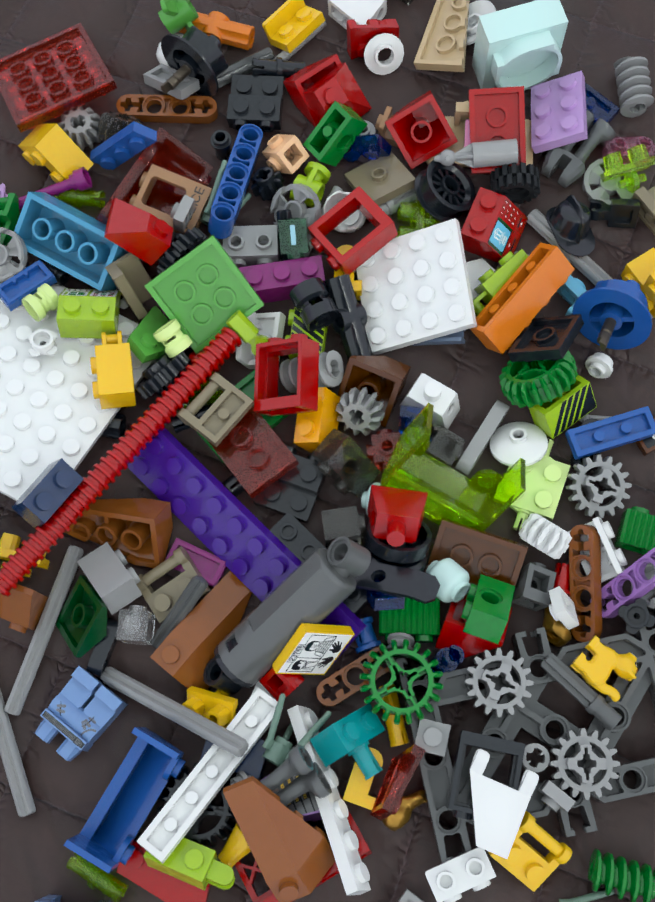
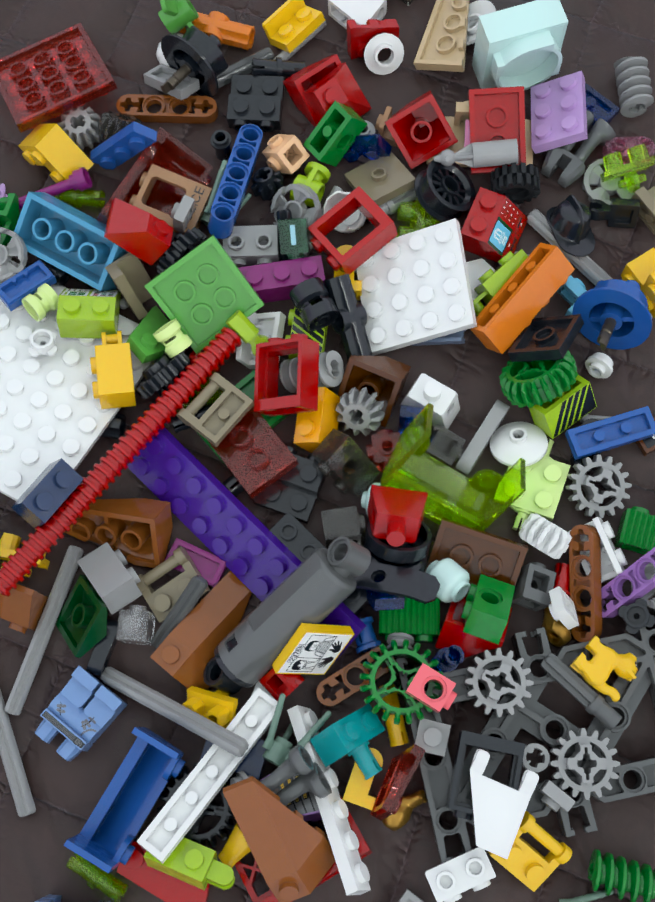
(424, 675): none -> coral brick

